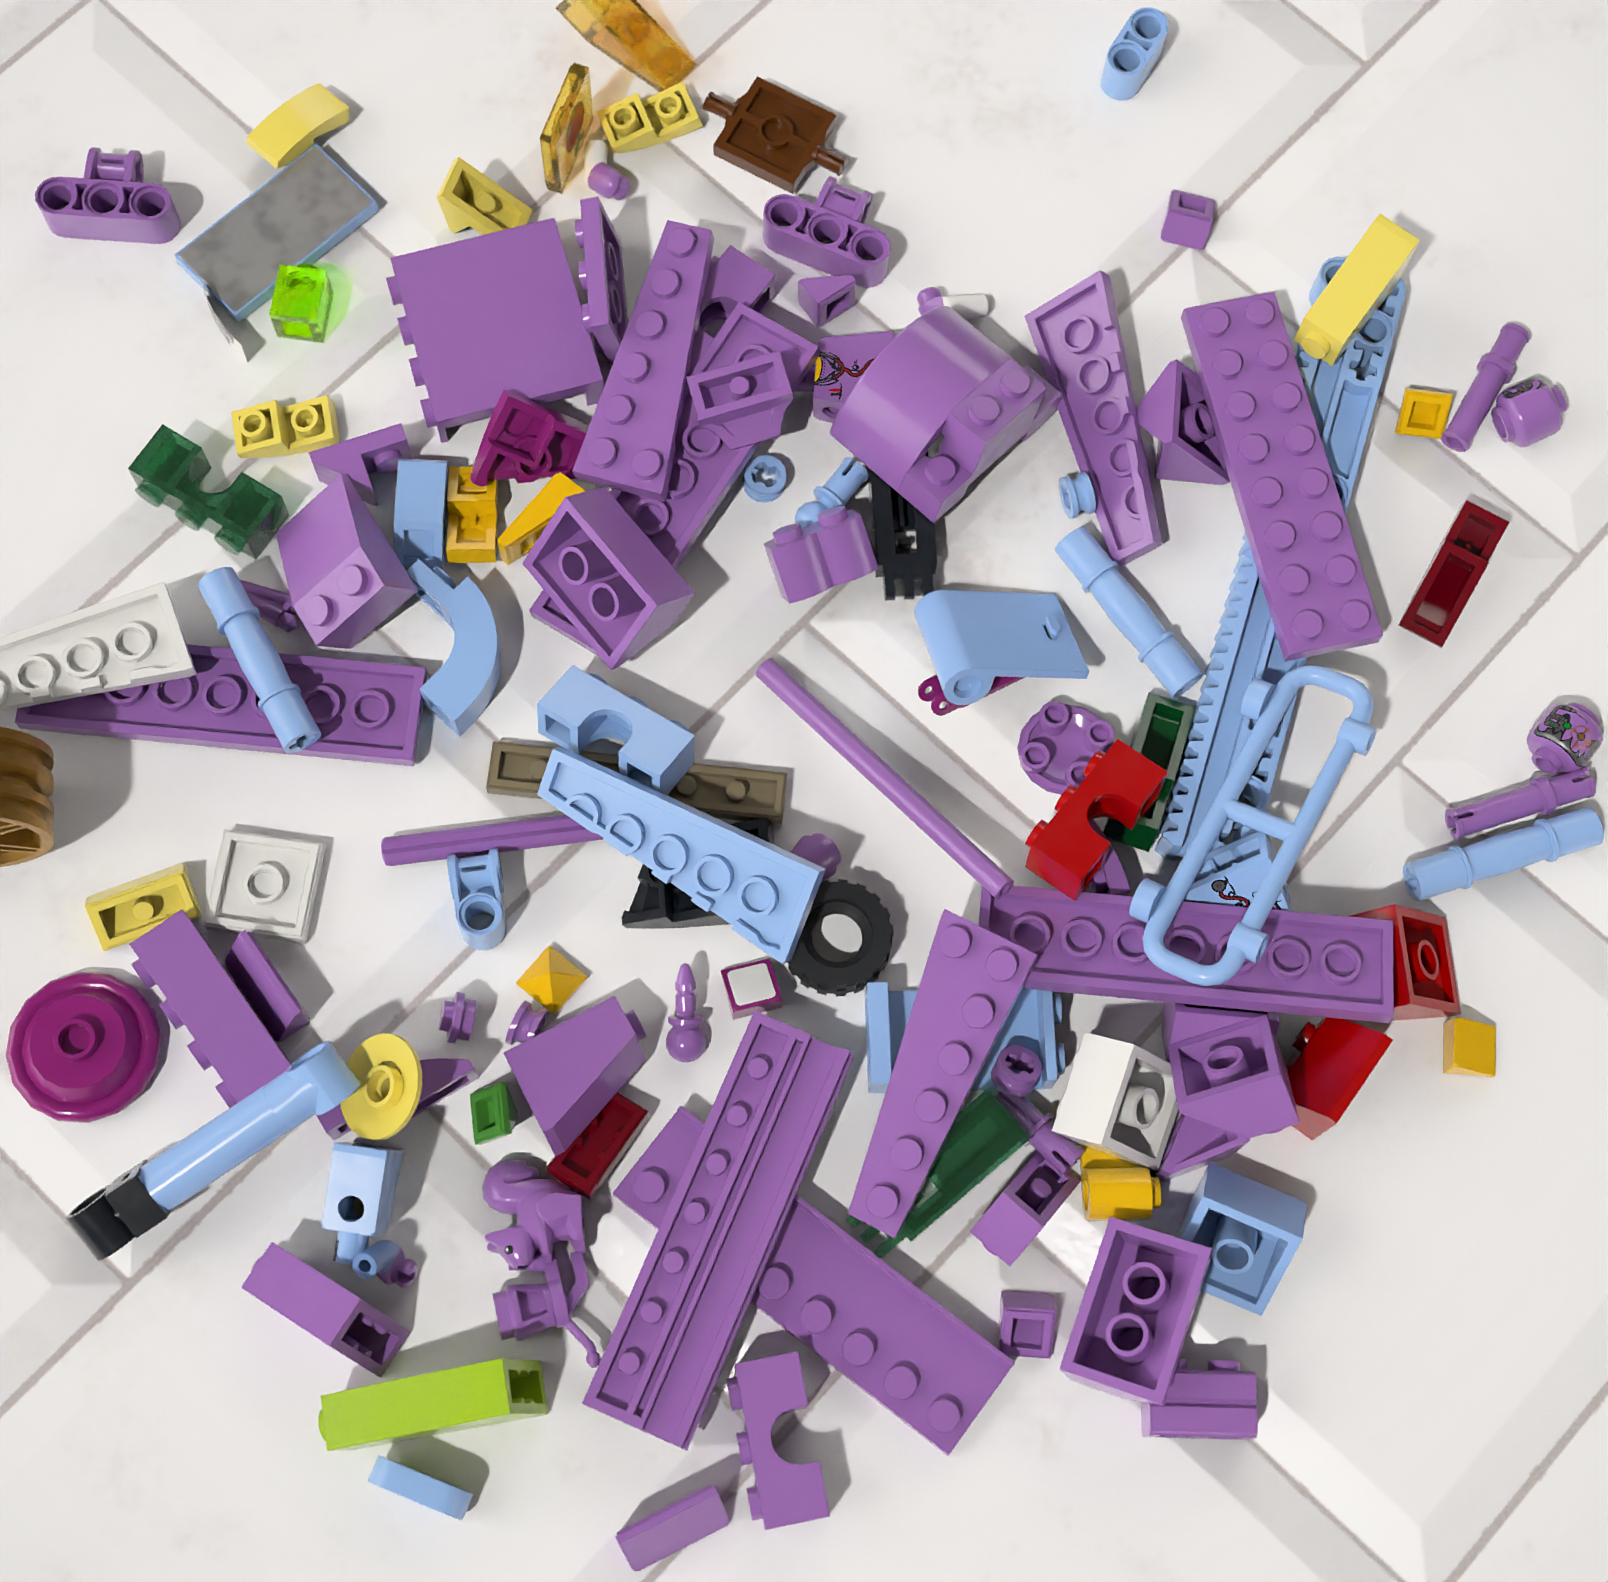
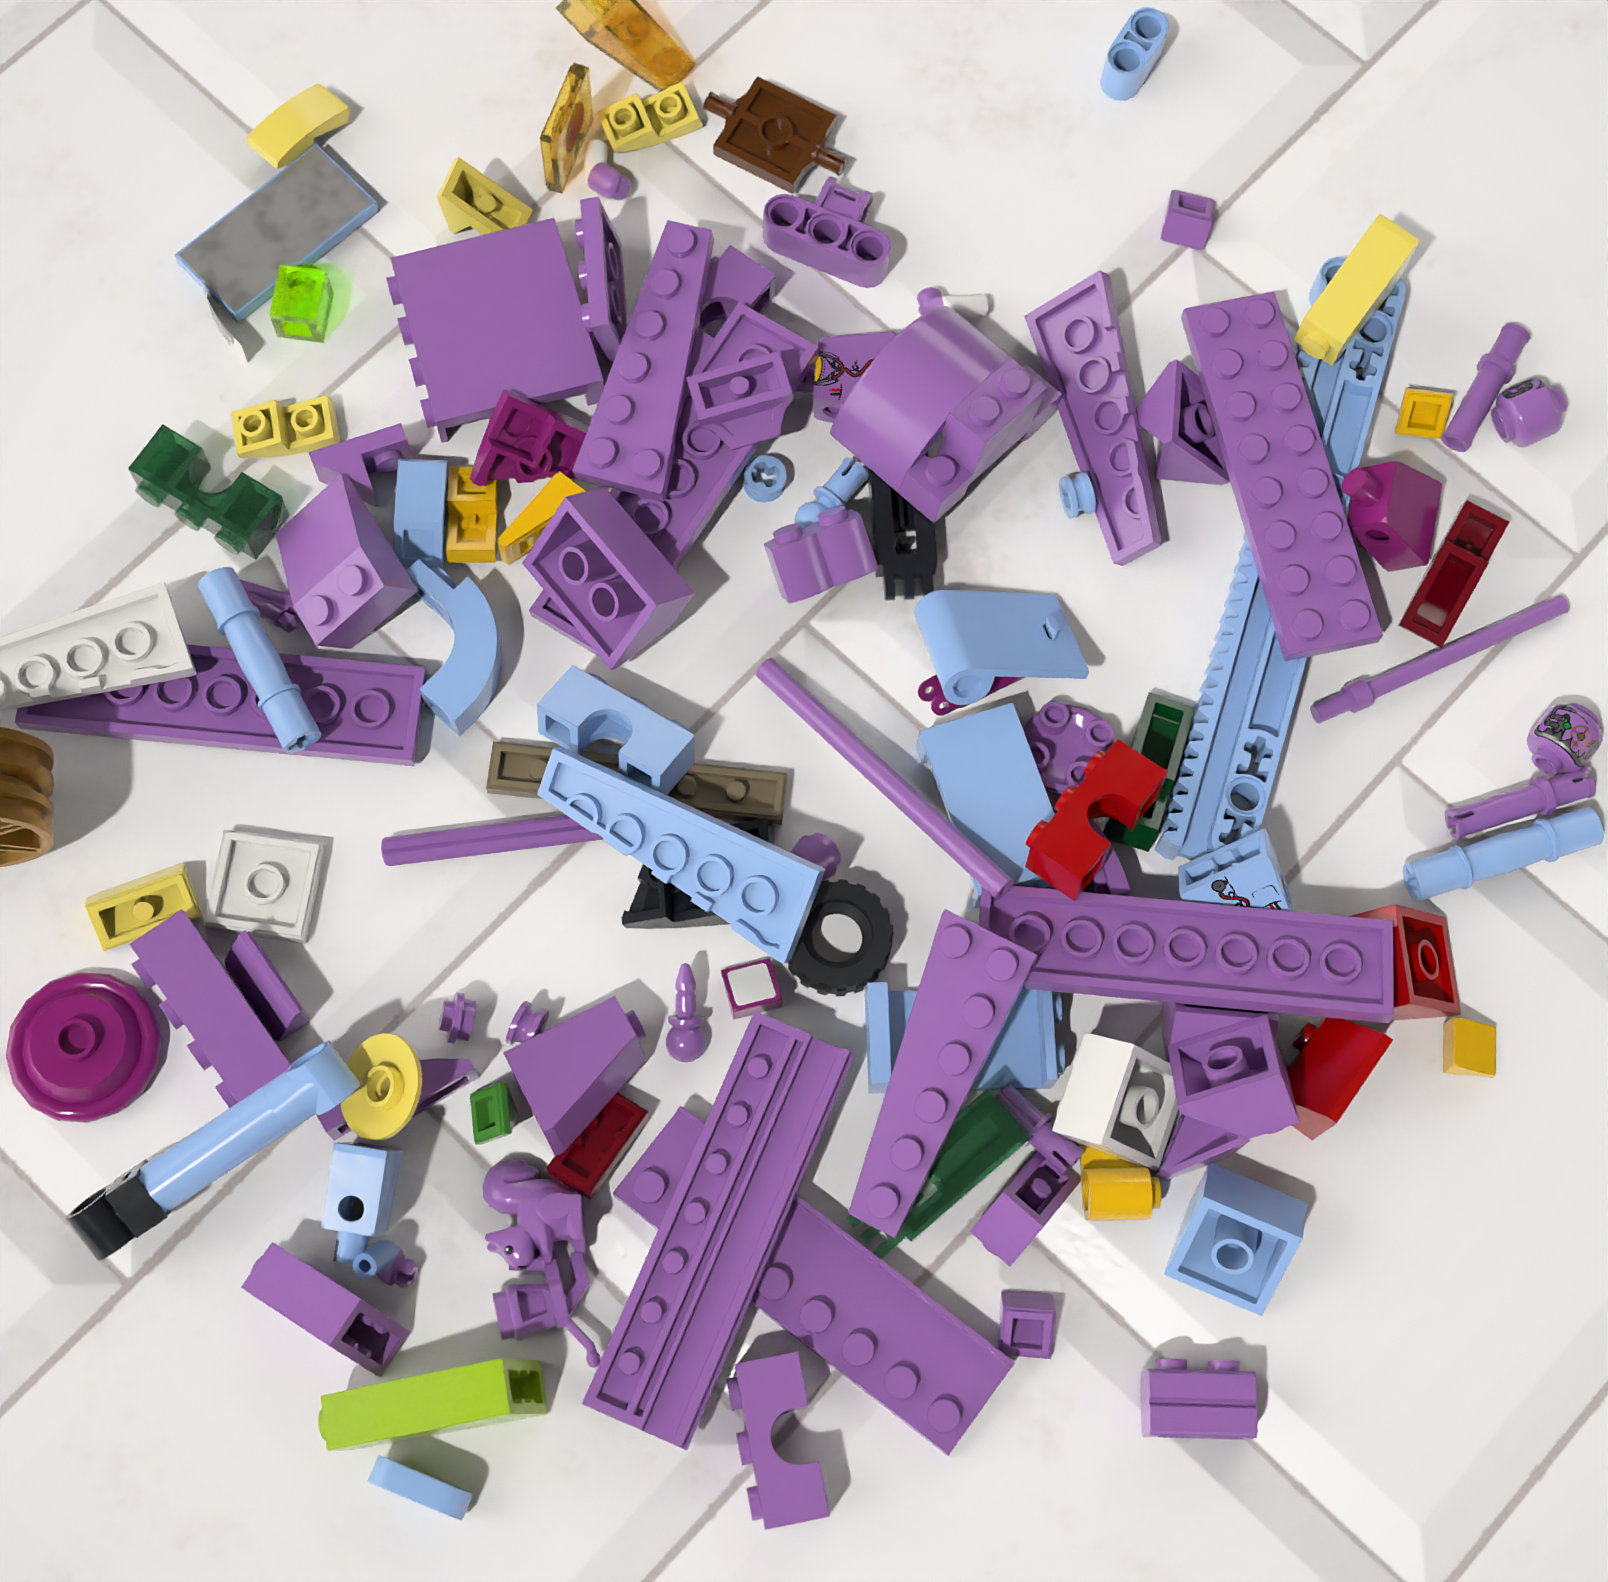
(109, 183): medium lavender piece -> none
(478, 889): light blue piece -> none
(551, 980): yellow slope -> none
(673, 1528): medium lavender slope -> none
(826, 297): medium lavender slope -> none
(989, 787): none -> light blue panel
(1022, 1059): medium lavender bush -> none
(1128, 612): light blue piece -> none
(1135, 1312): medium lavender slope -> none
(1266, 705): light blue bar -> none
(1362, 693): none -> medium lavender bar
(1393, 513): none -> magenta torso

